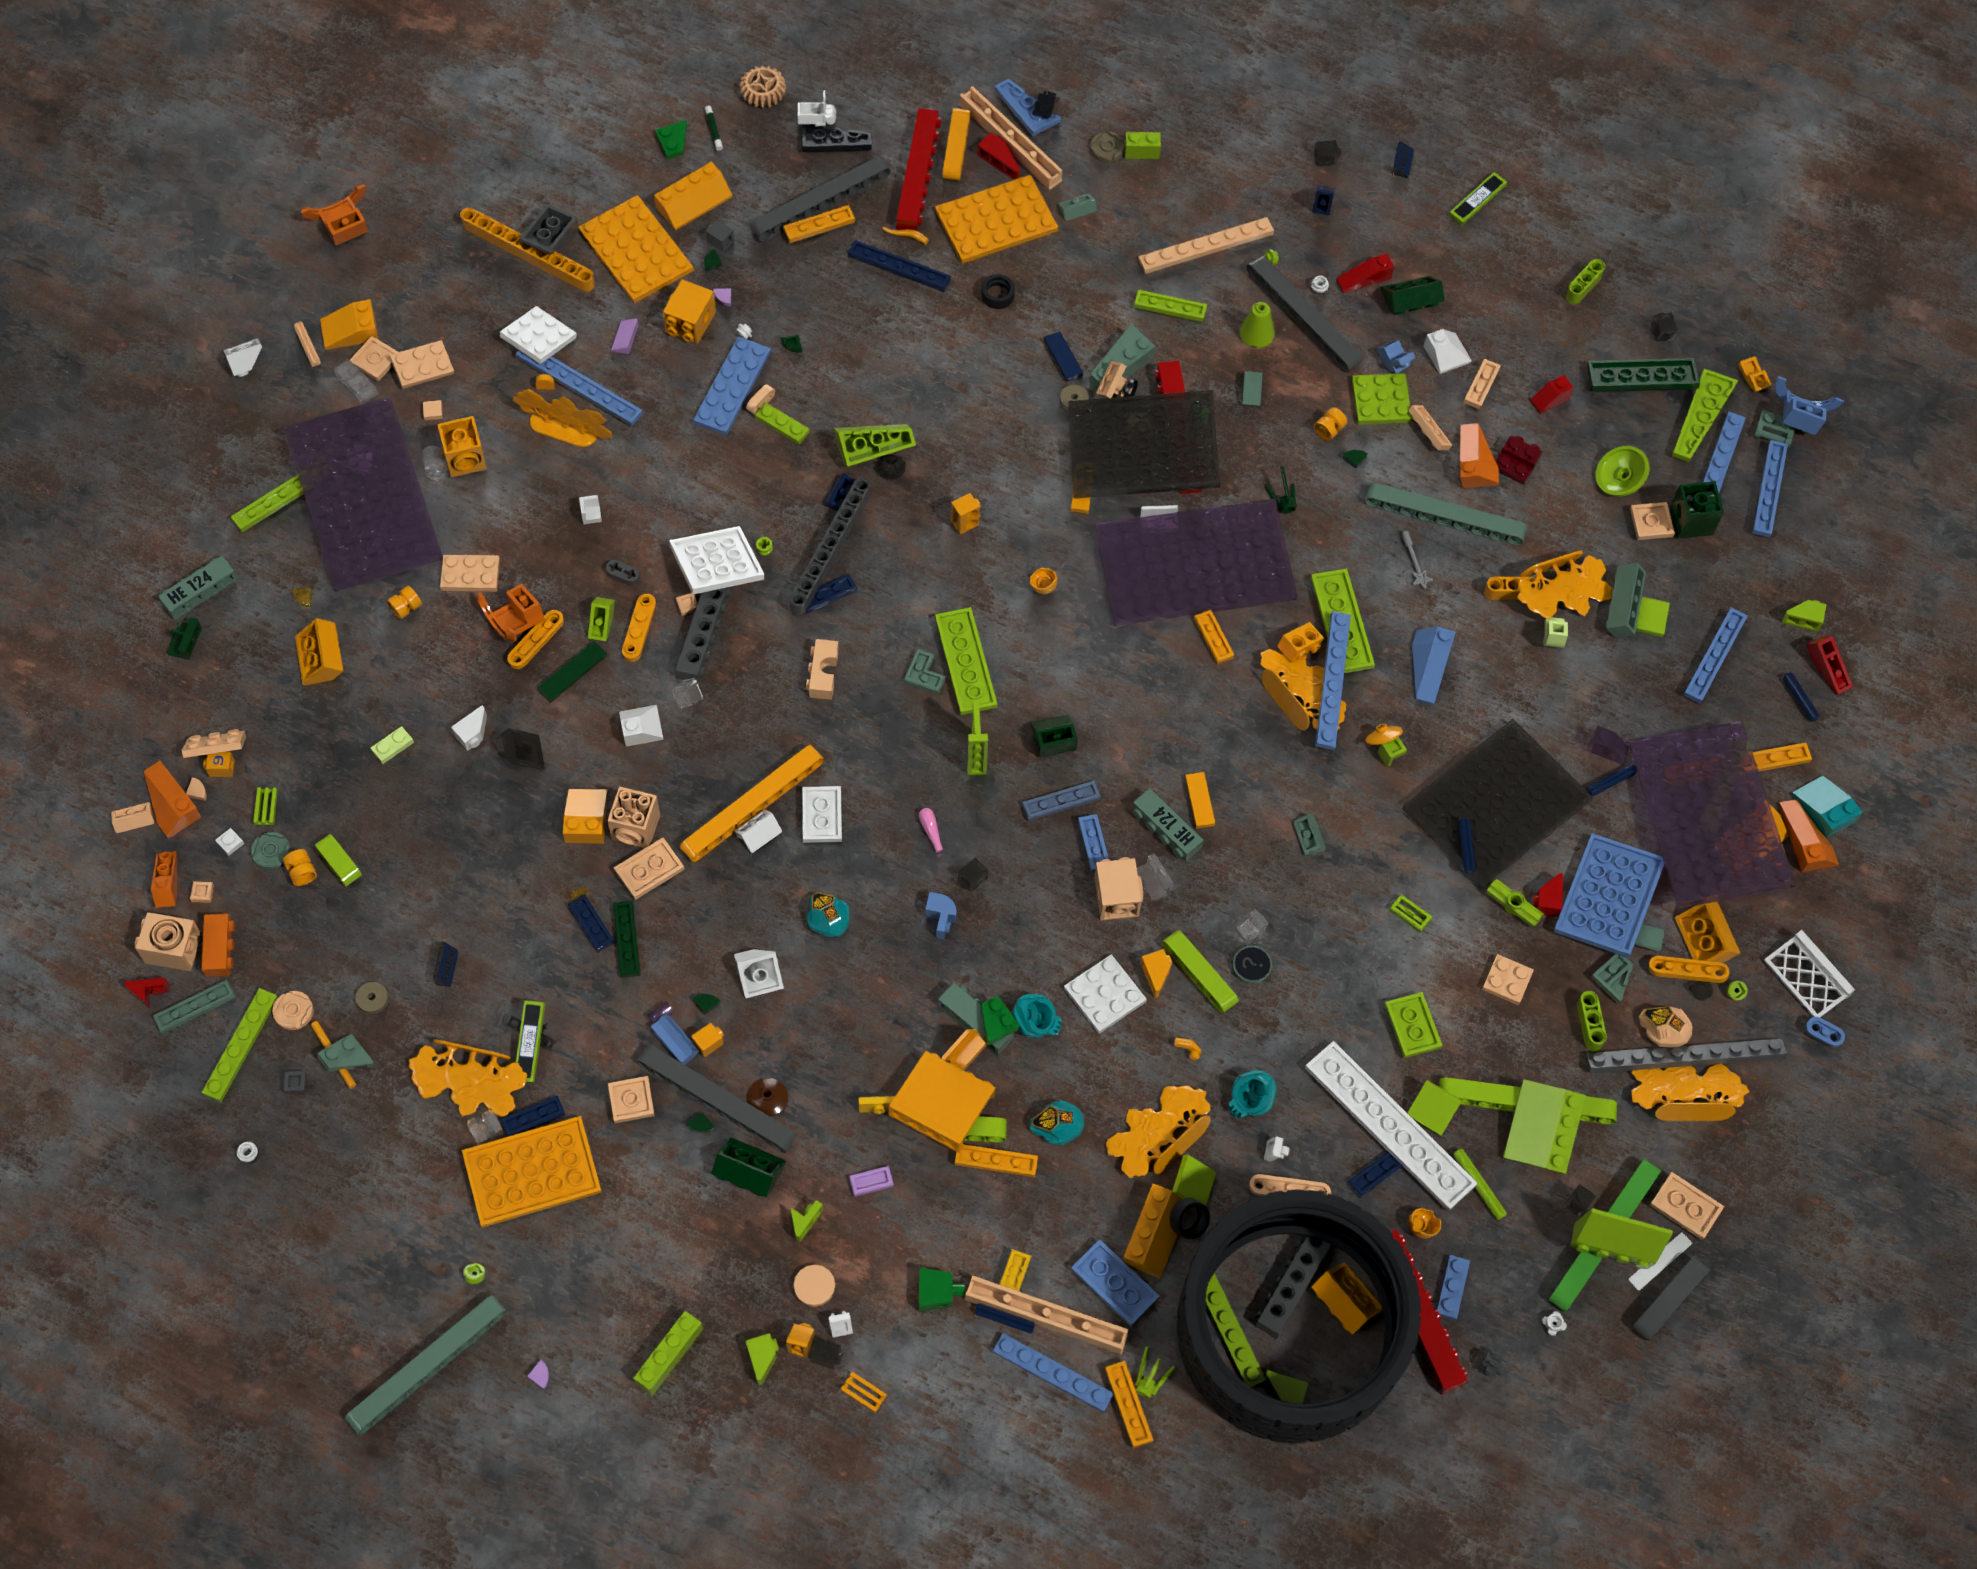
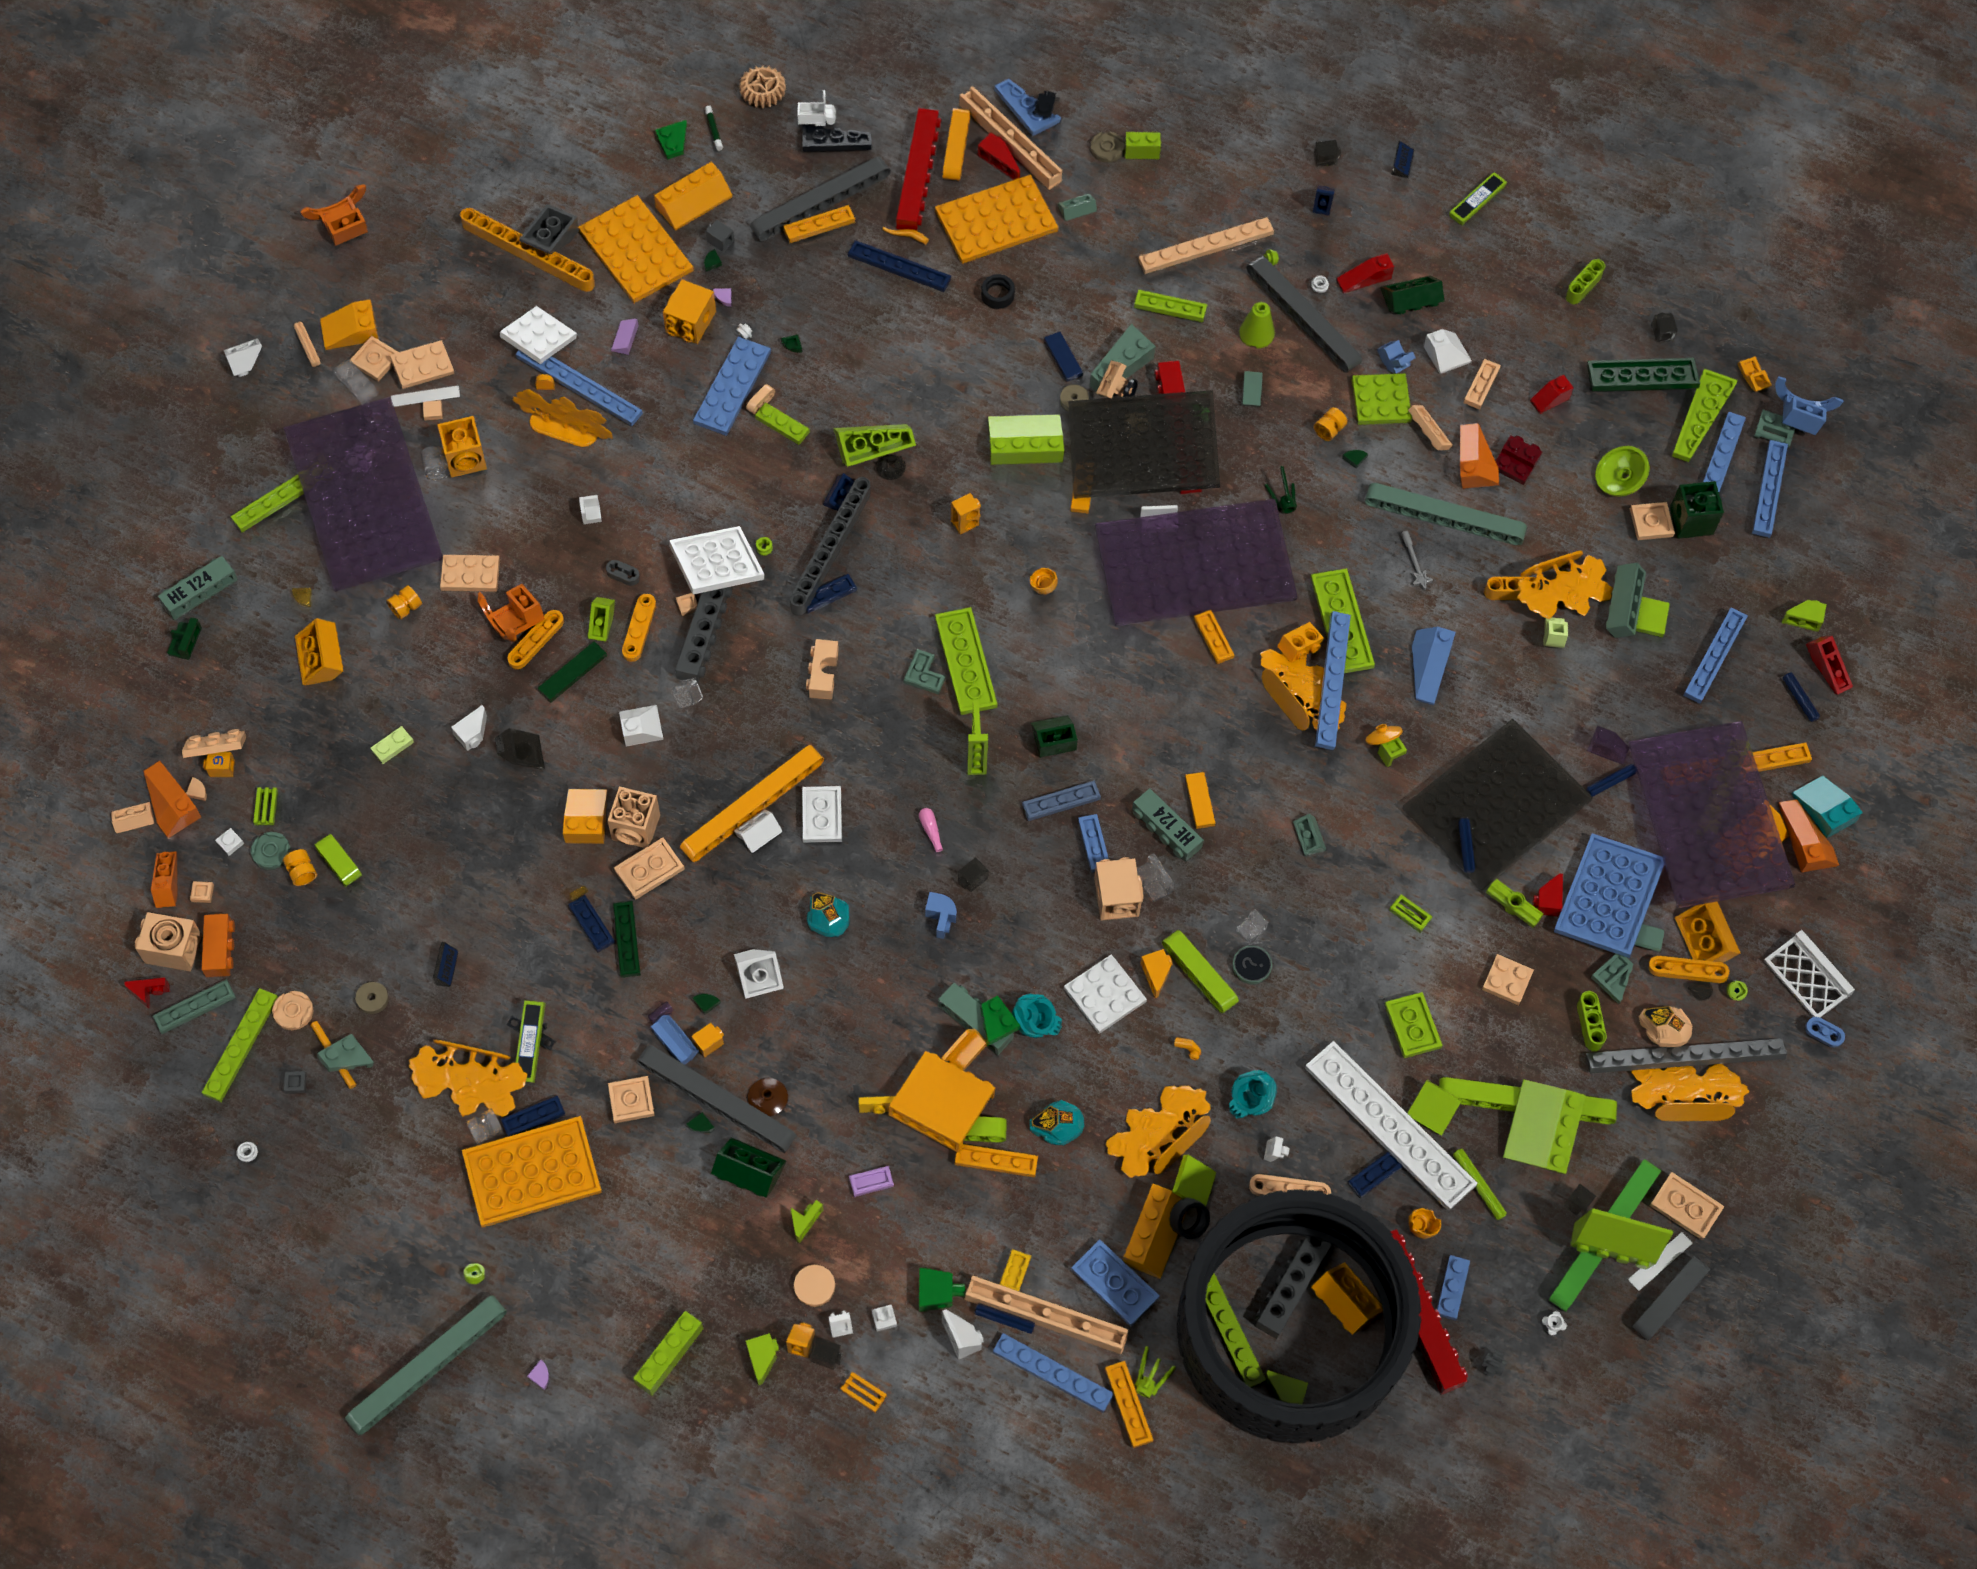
(424, 396): none -> white sticker
(884, 1318): none -> white tile
(961, 1335): none -> white slope
(1025, 439): none -> lime slope

